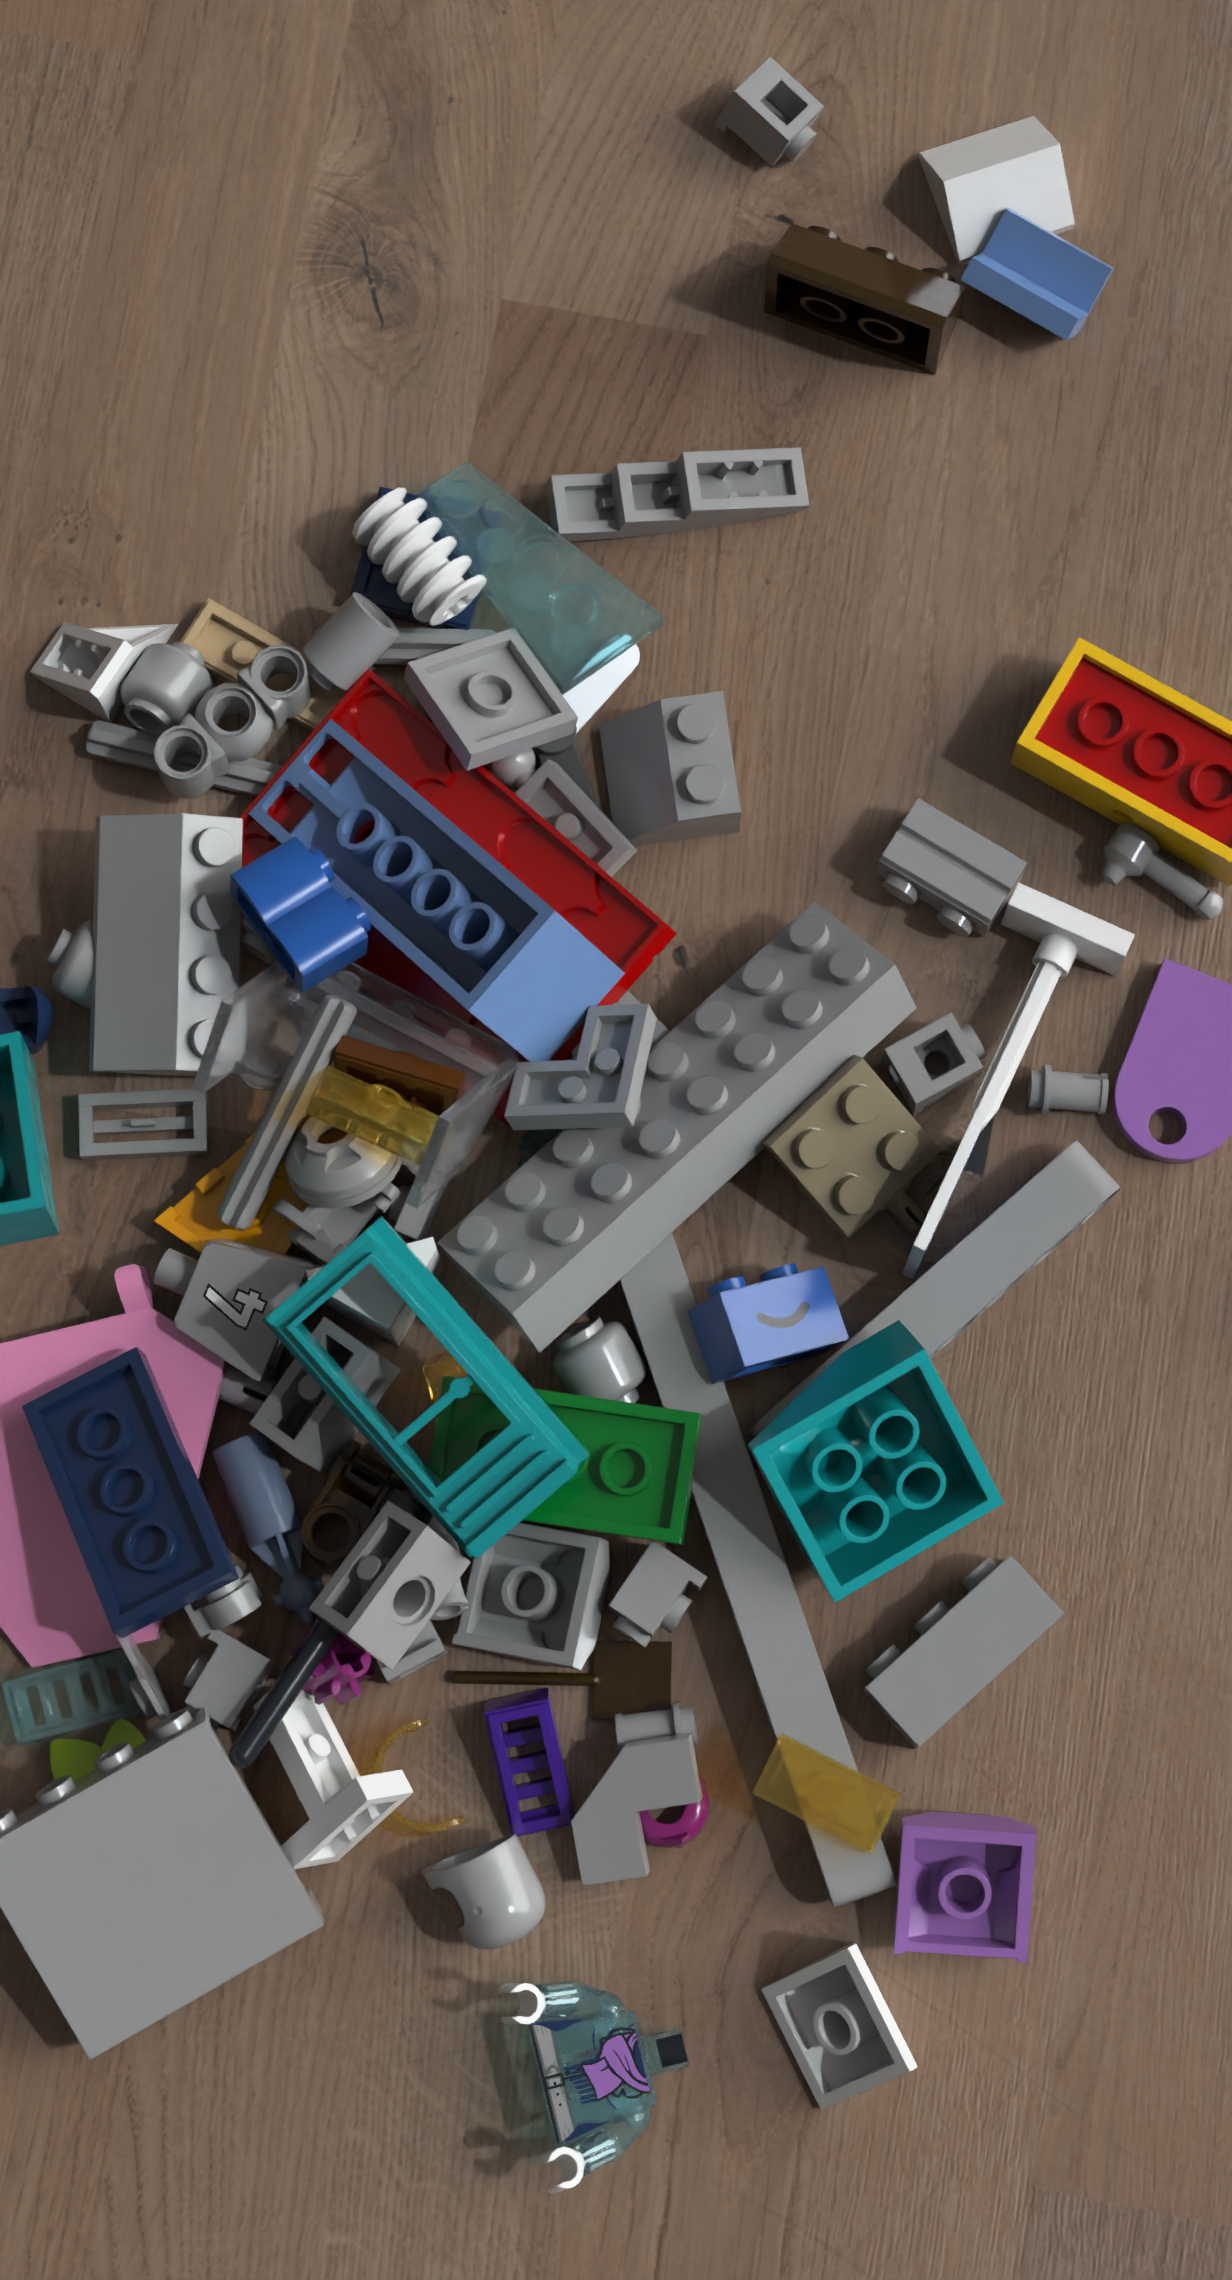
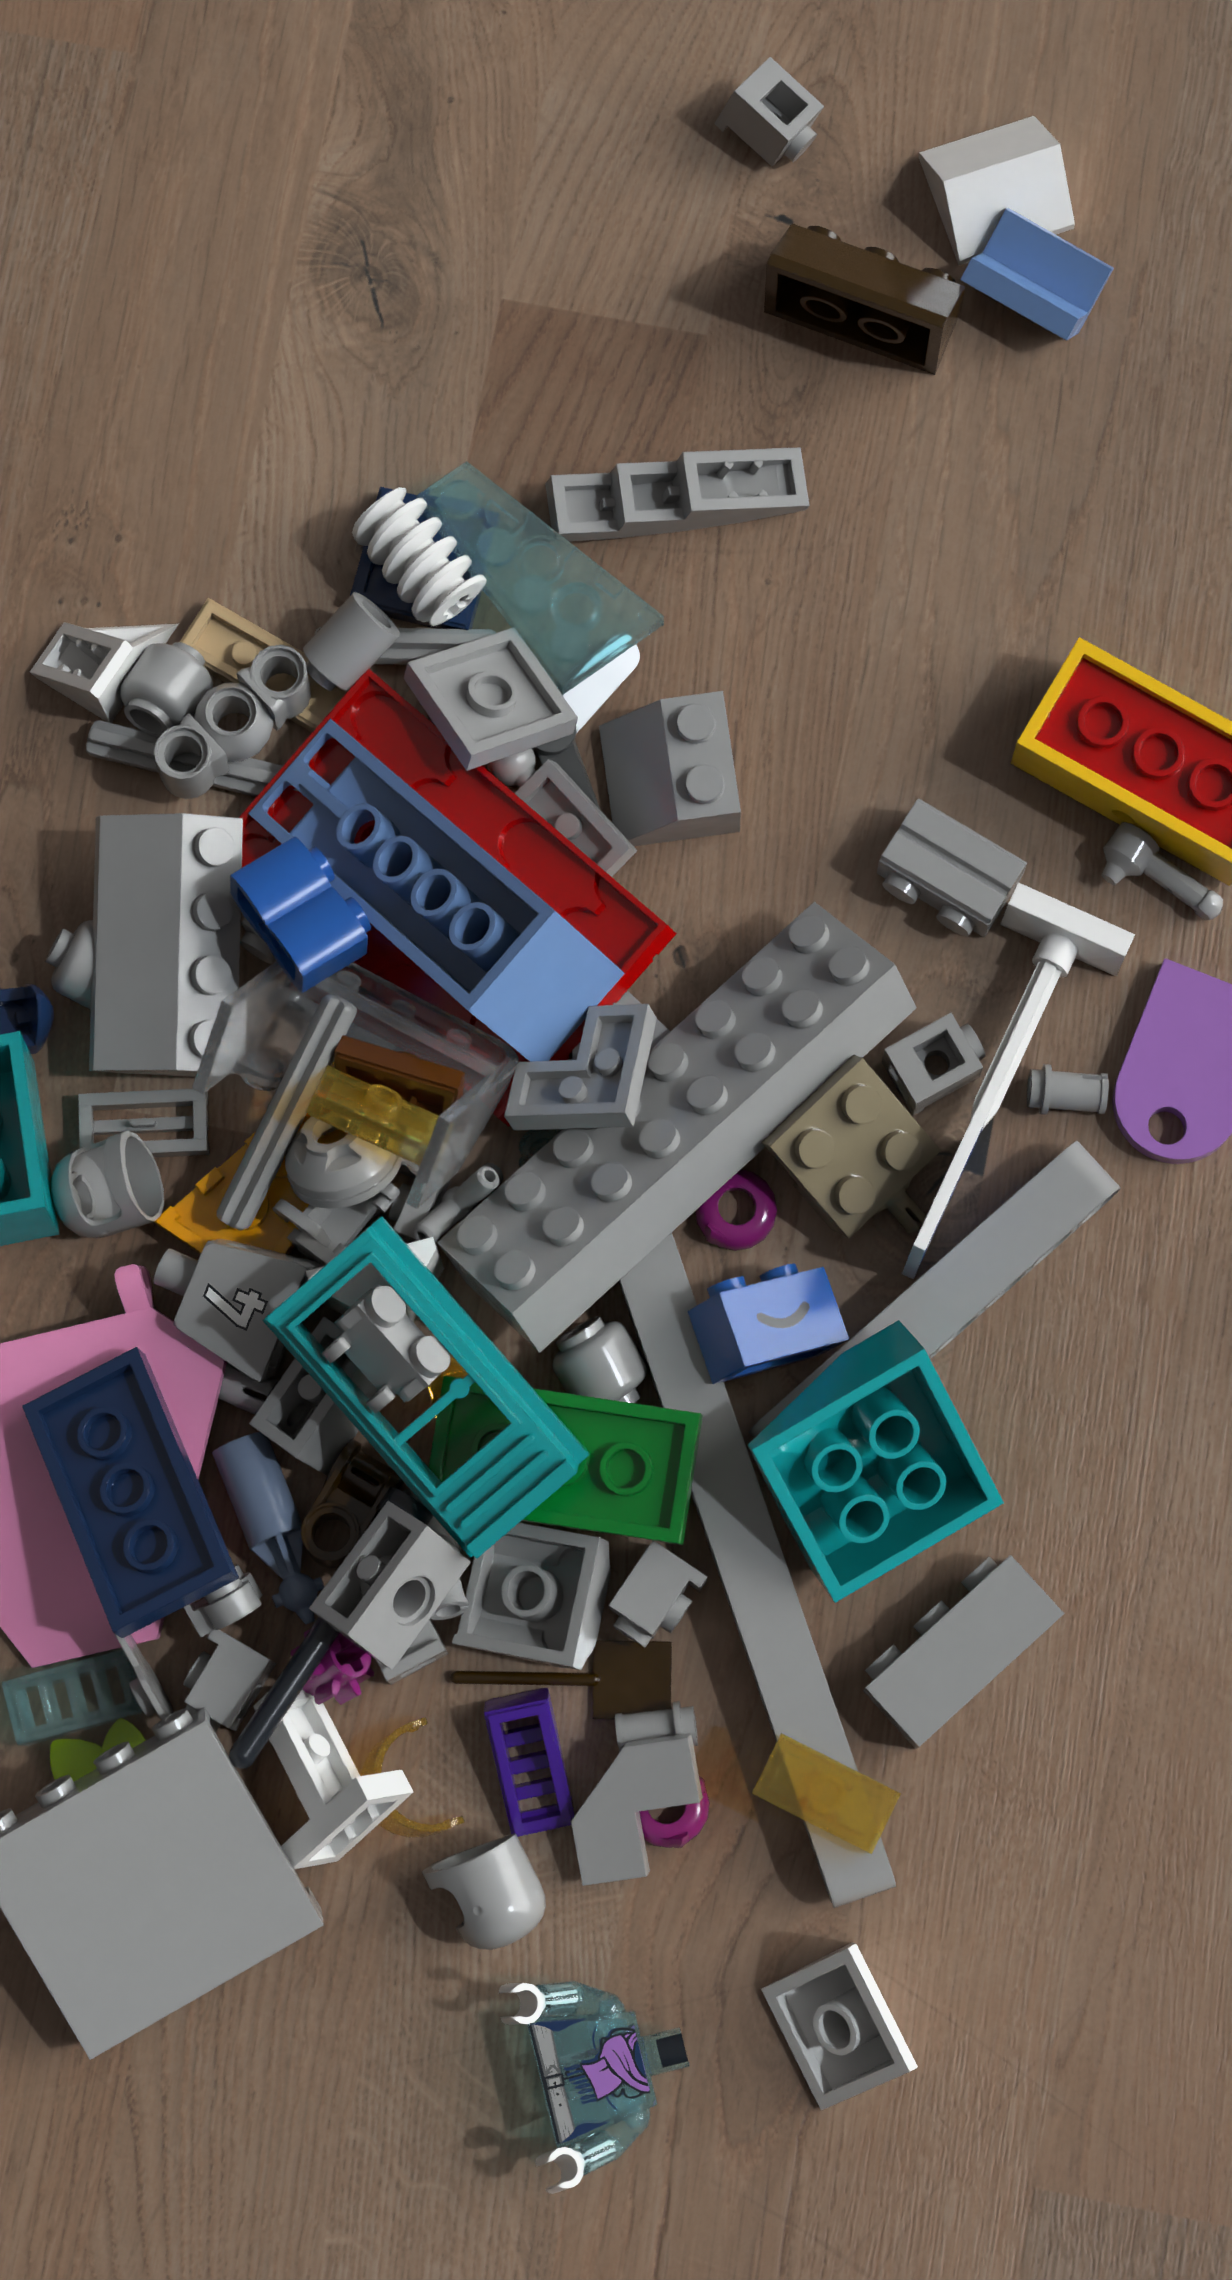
(108, 1187): none -> light grey helmet
(387, 1347): none -> light grey piece
(459, 1202): none -> light grey piece
(739, 1236): none -> magenta piece
(964, 1885): medium lavender slope -> none

